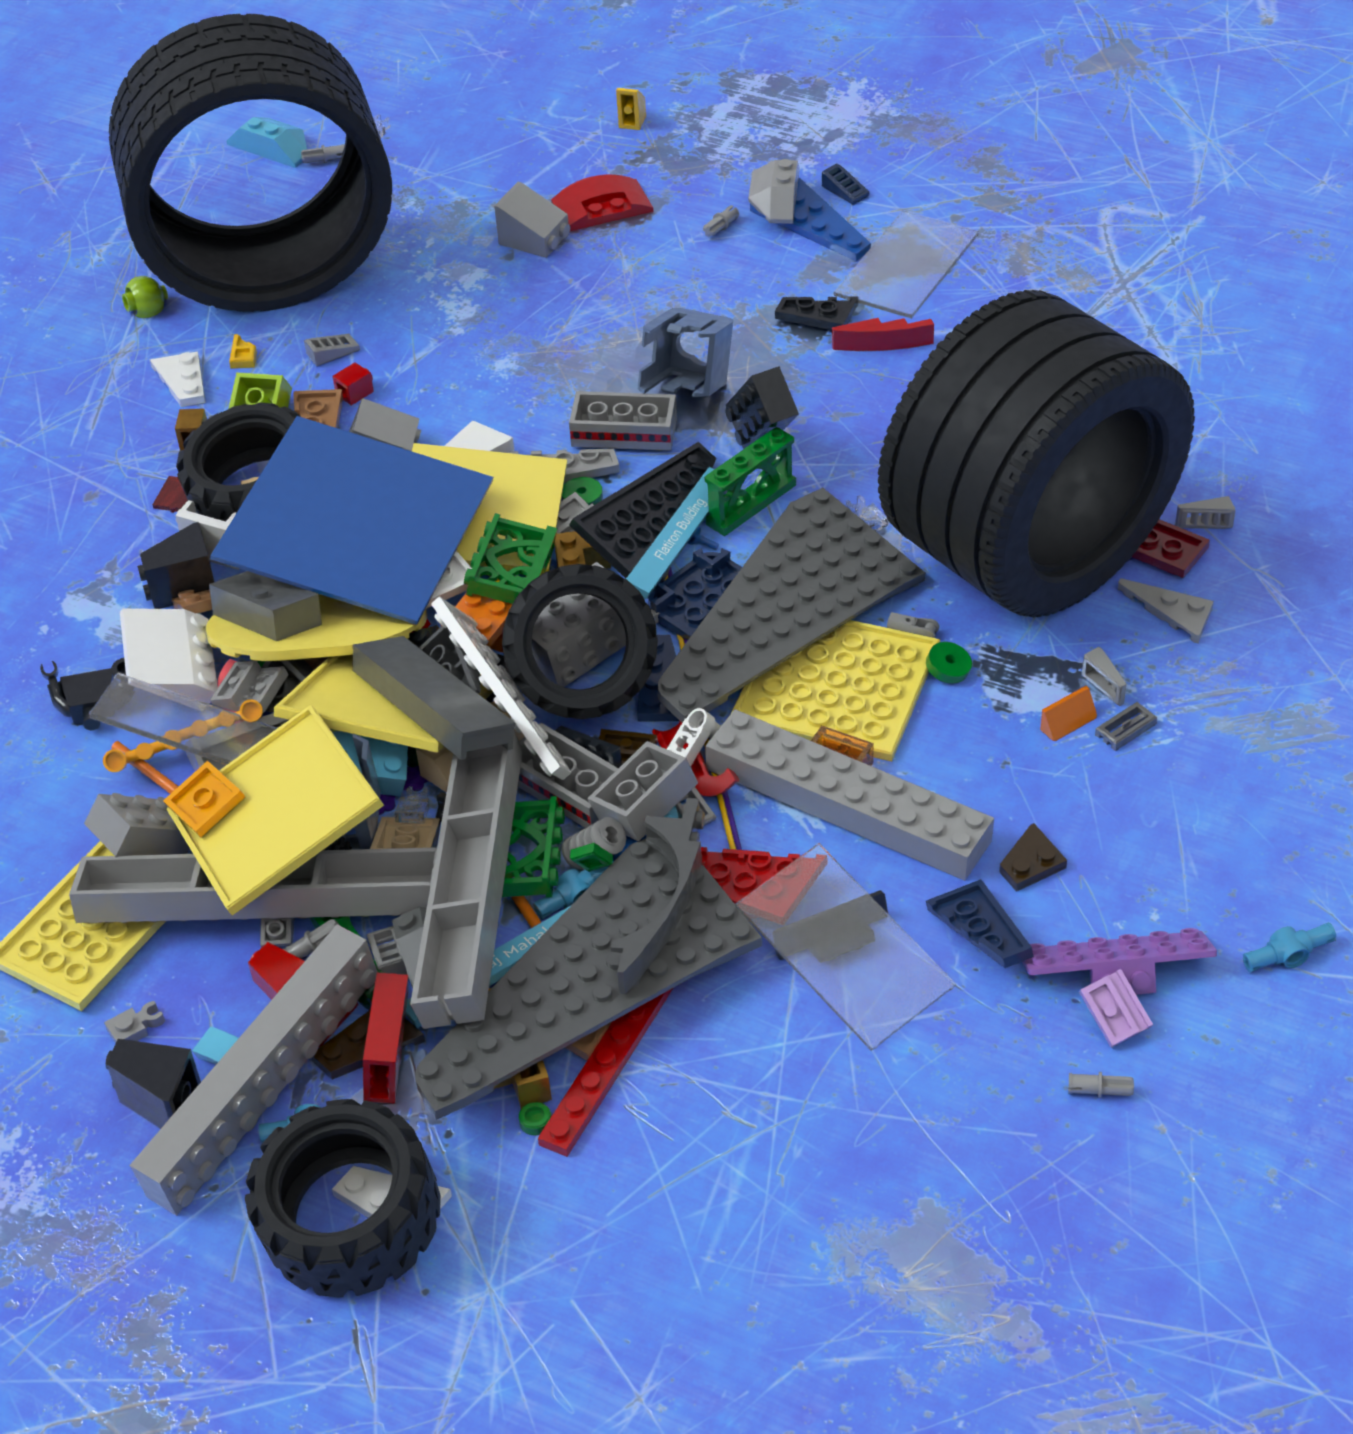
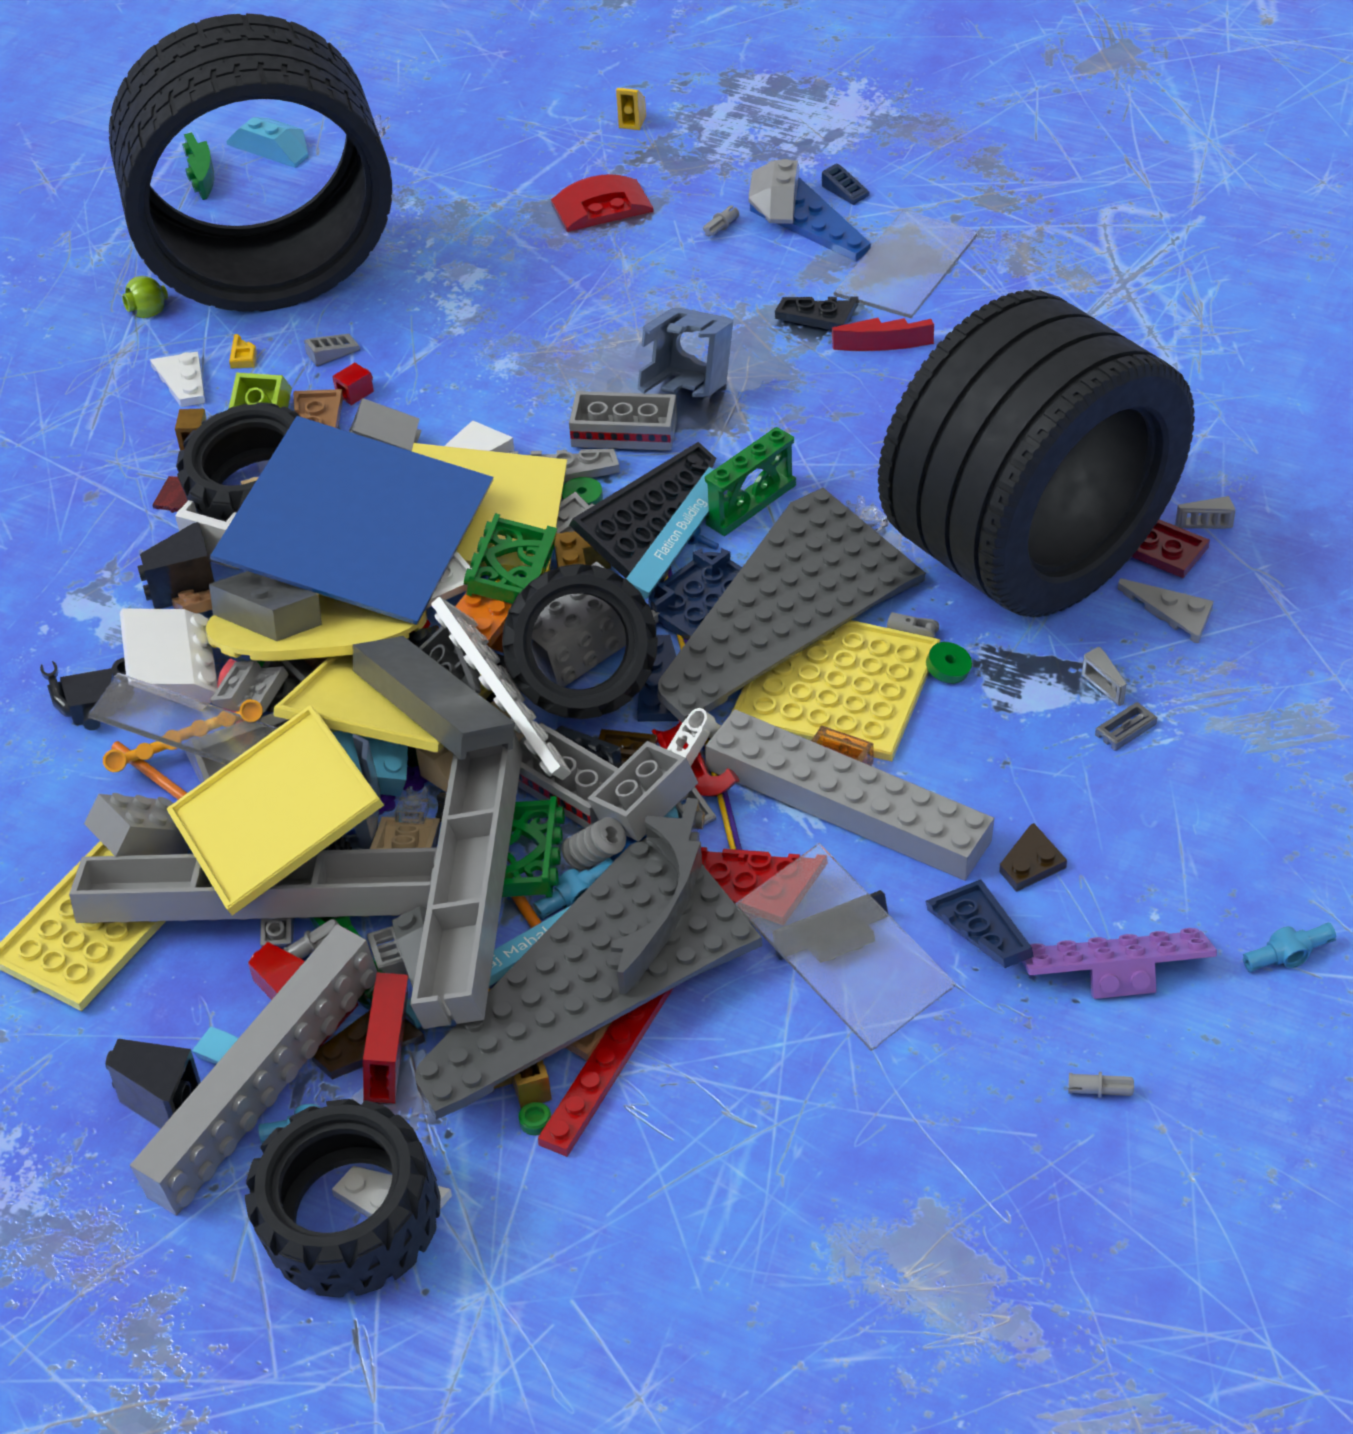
(133, 1025): light grey plate -> none
(200, 165): none -> green slope
(204, 799): light orange plate -> none
(322, 154): light grey axle -> none
(530, 221): light grey slope -> none
(591, 857): green tile -> none
(761, 406): black brick -> none
(1068, 714): orange slope -> none
(1116, 1008): lavender plate -> none

